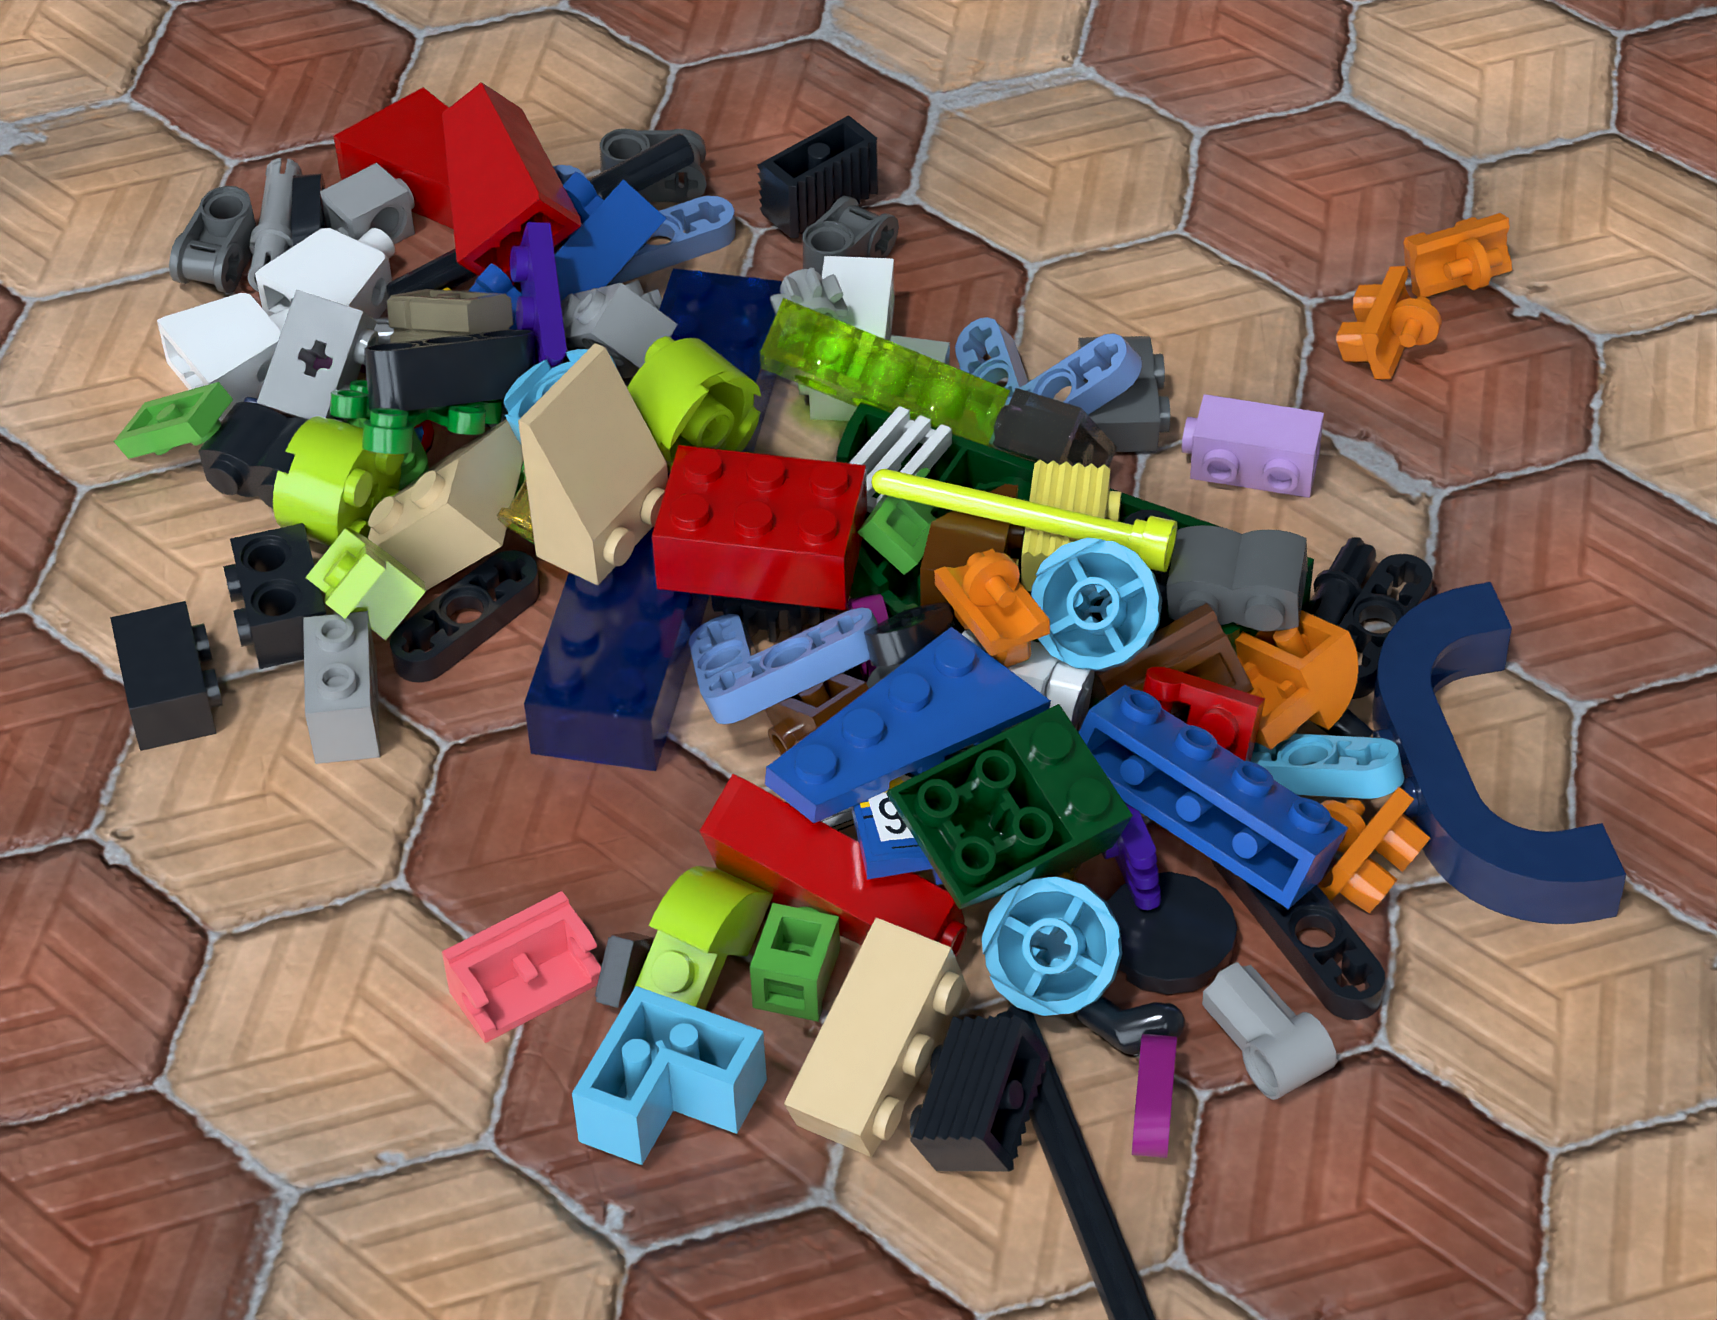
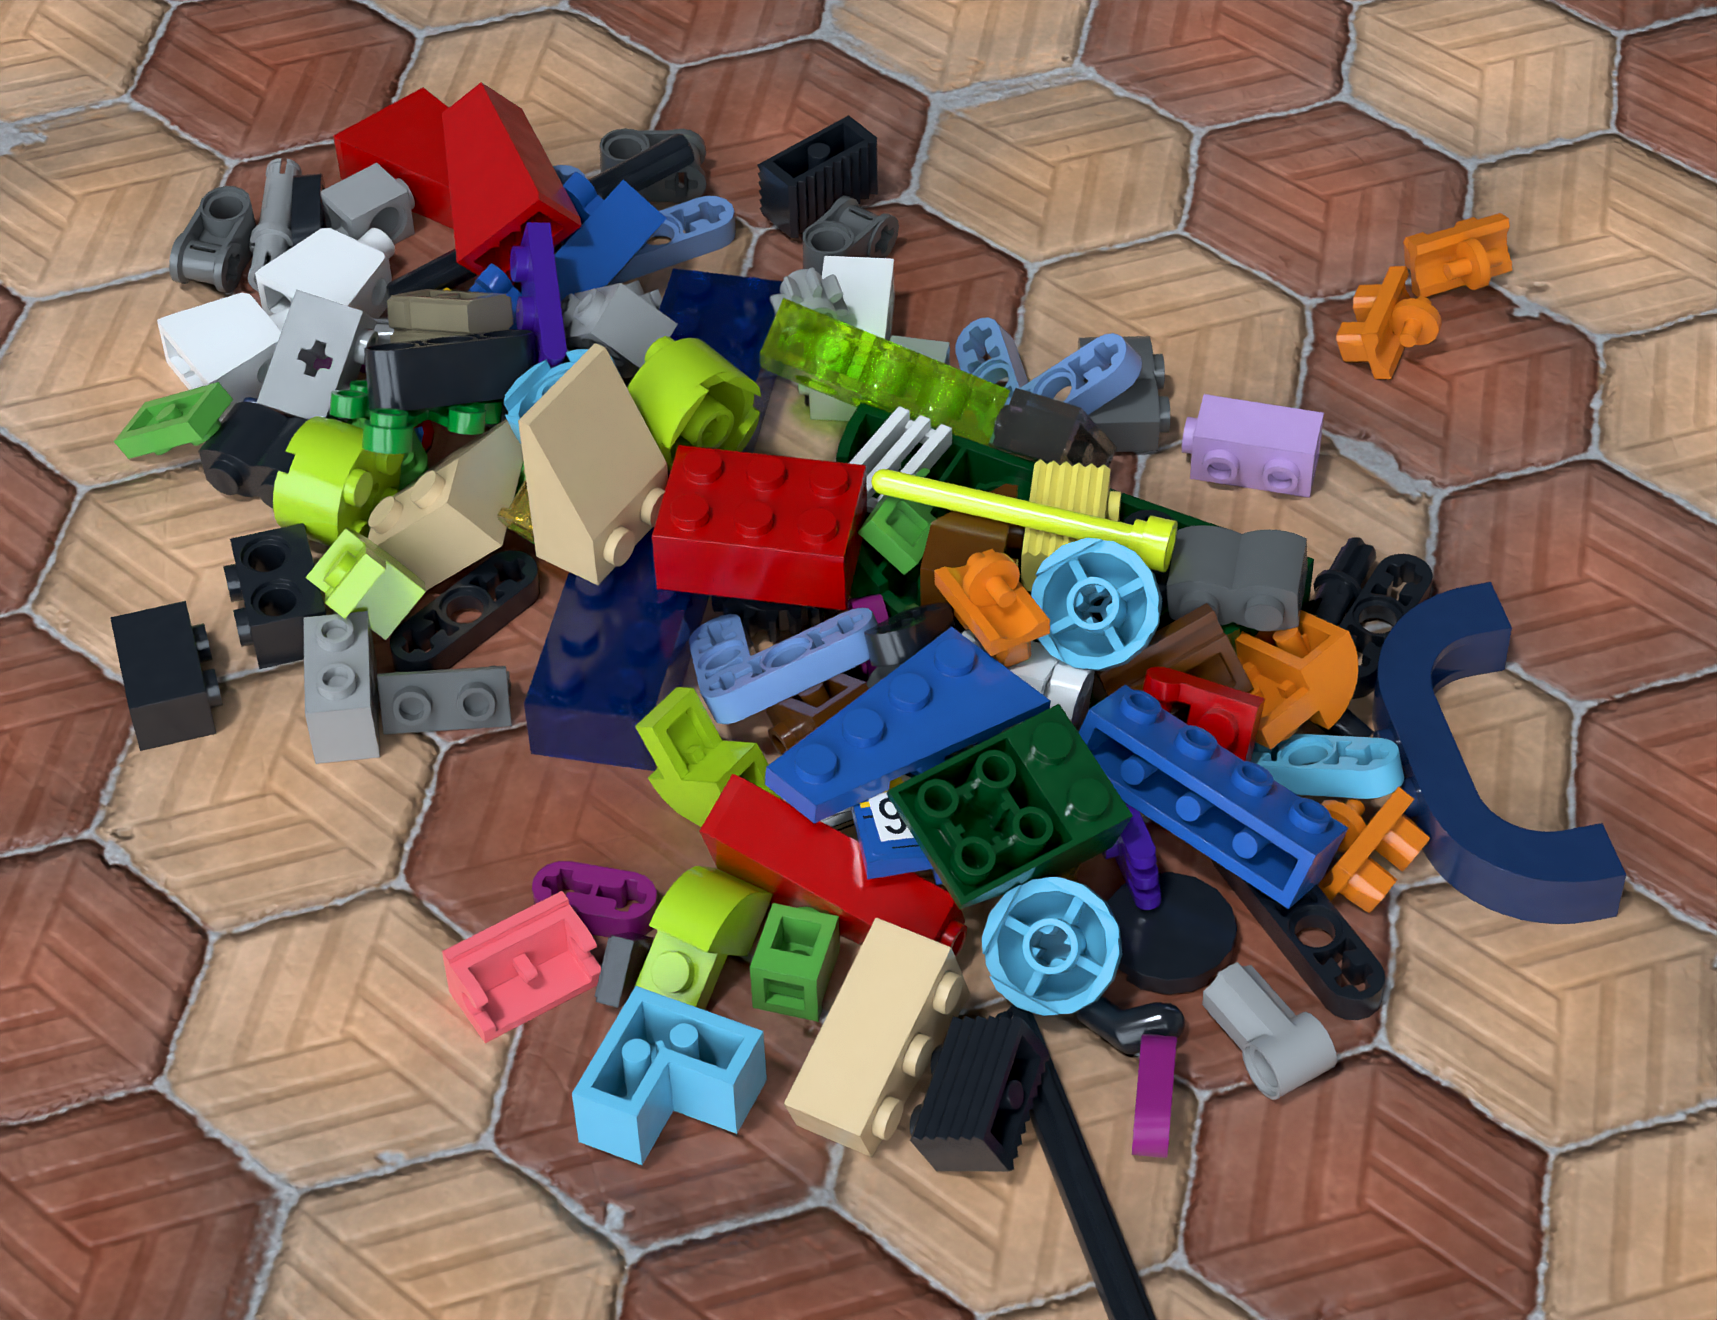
(445, 699): none -> dark grey hinge
(599, 895): none -> magenta beam
(693, 757): none -> lime brick

